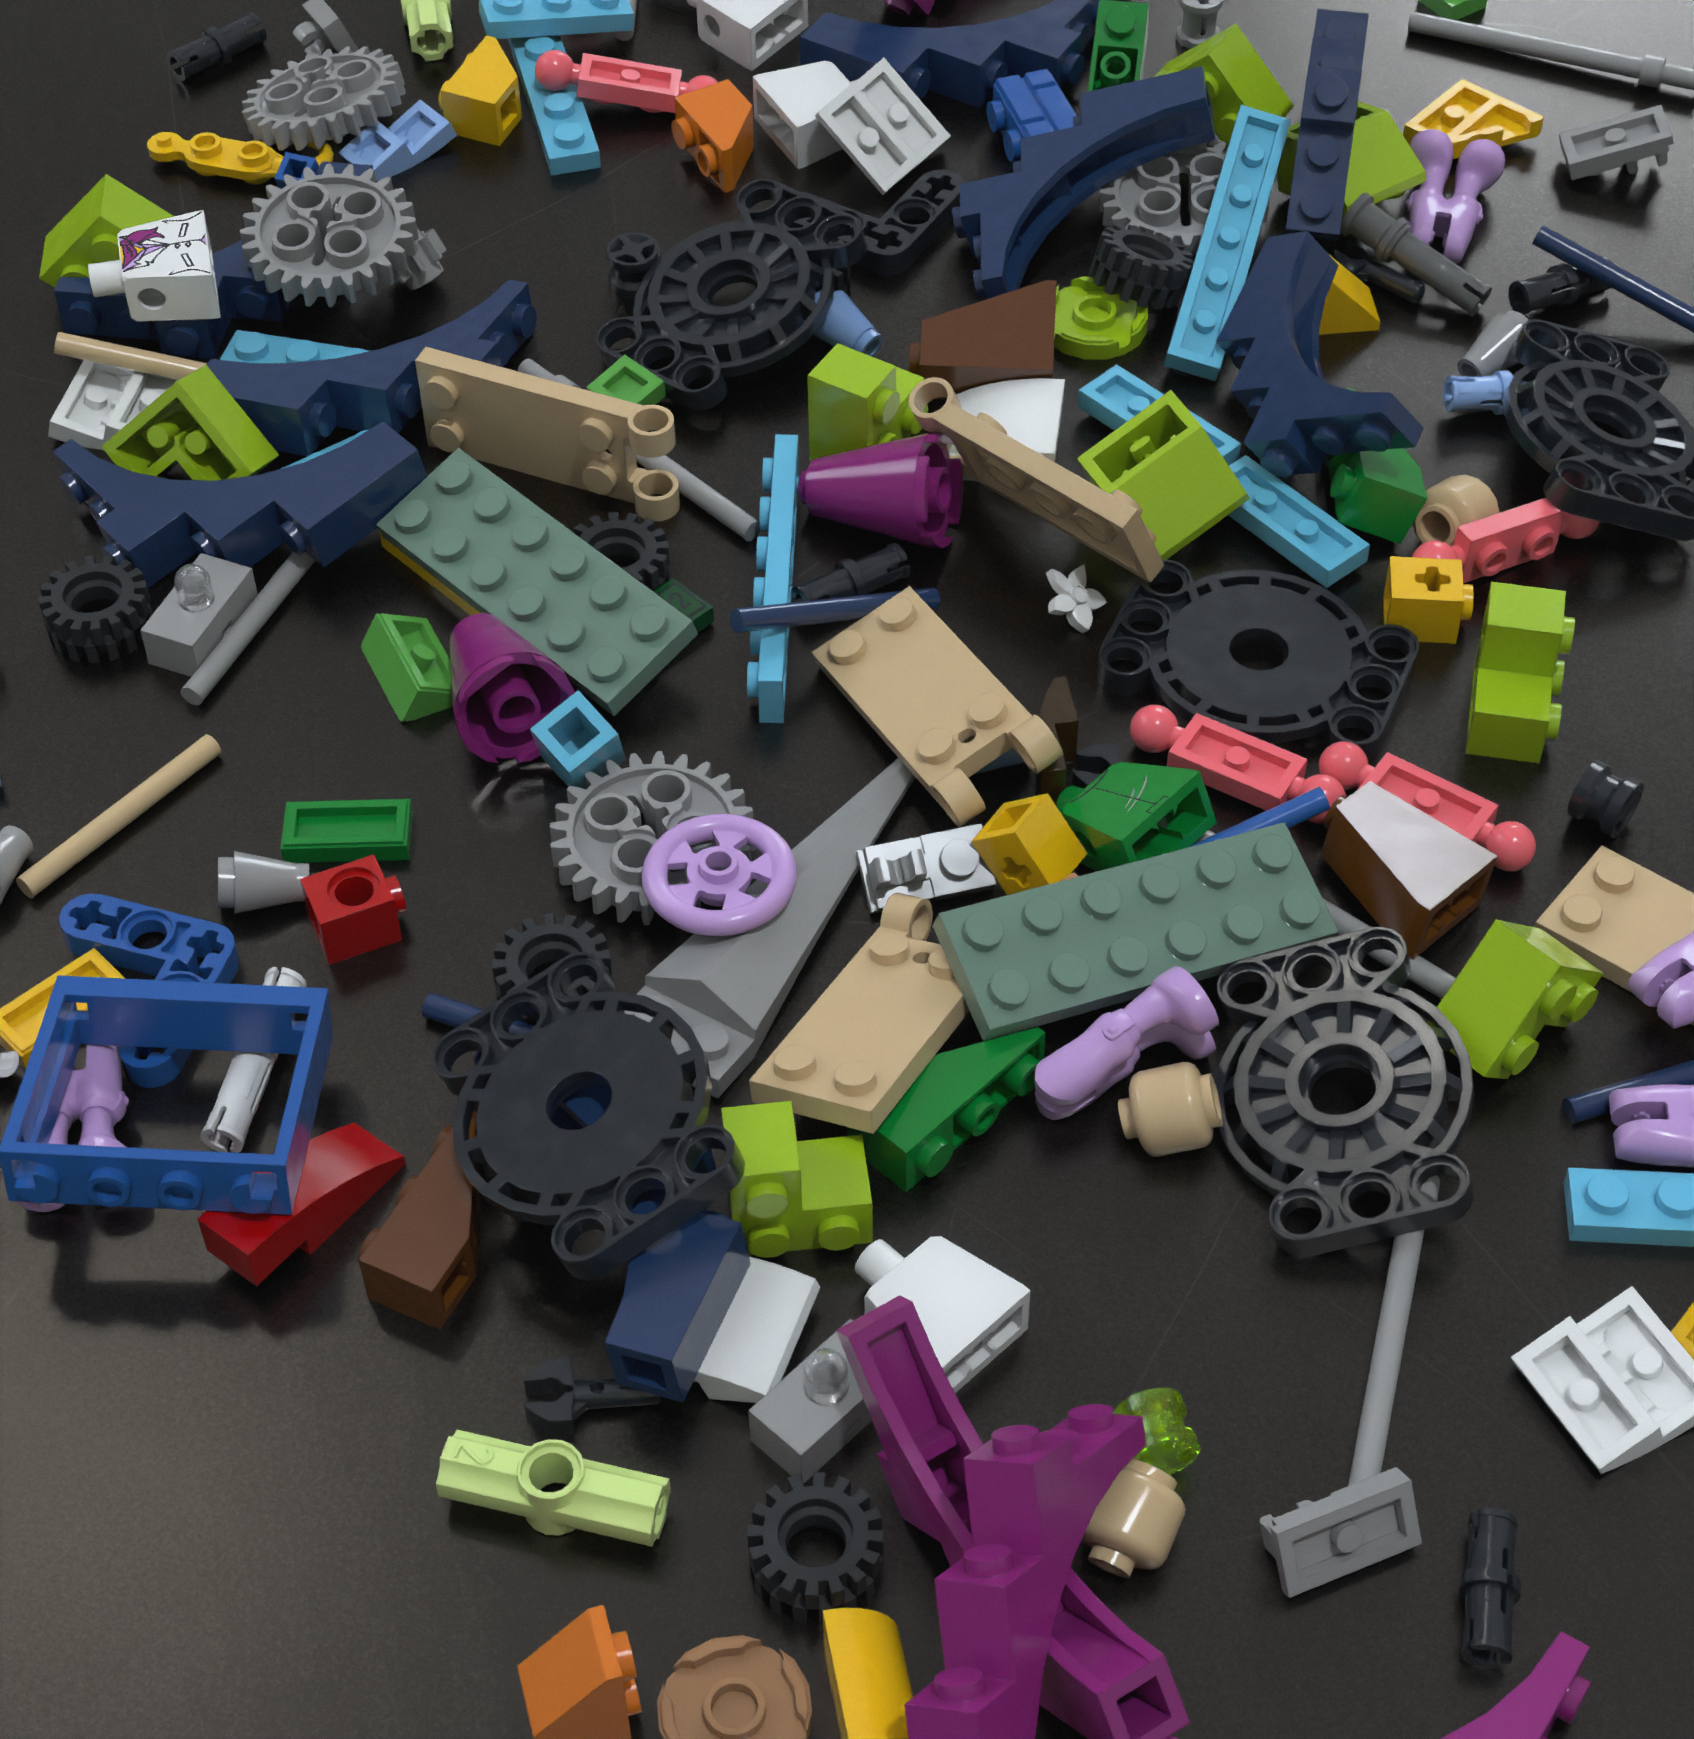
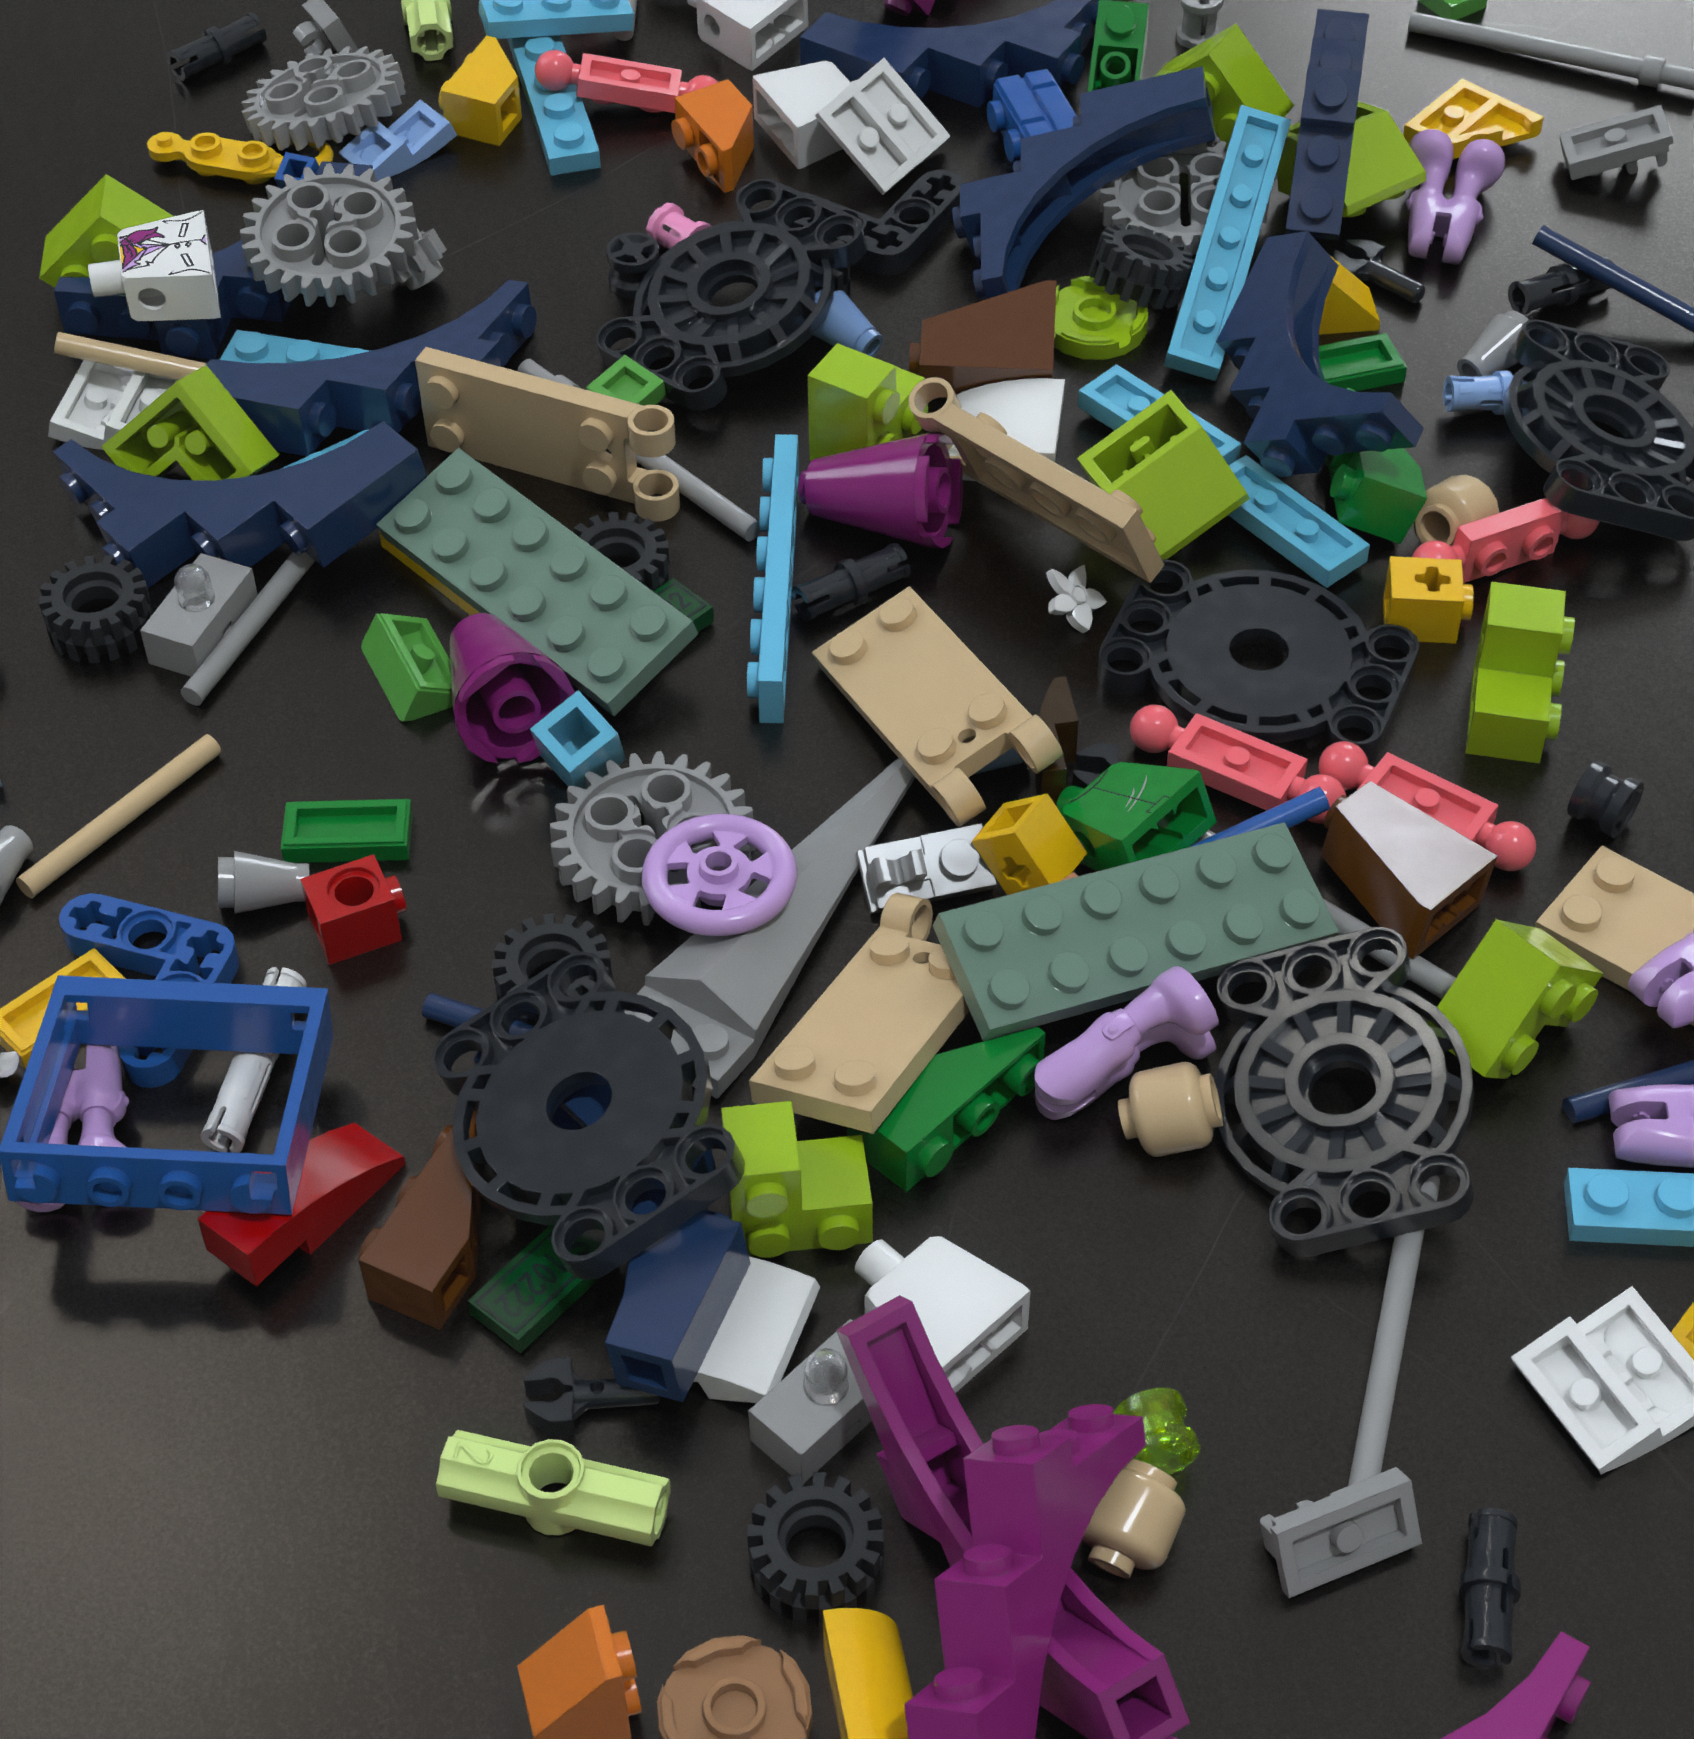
(531, 1290): none -> dark green tile
(680, 225): none -> bright pink bush
(817, 611): dark blue bar -> none
(1362, 363): none -> green tile
(1394, 241): dark grey pin -> none

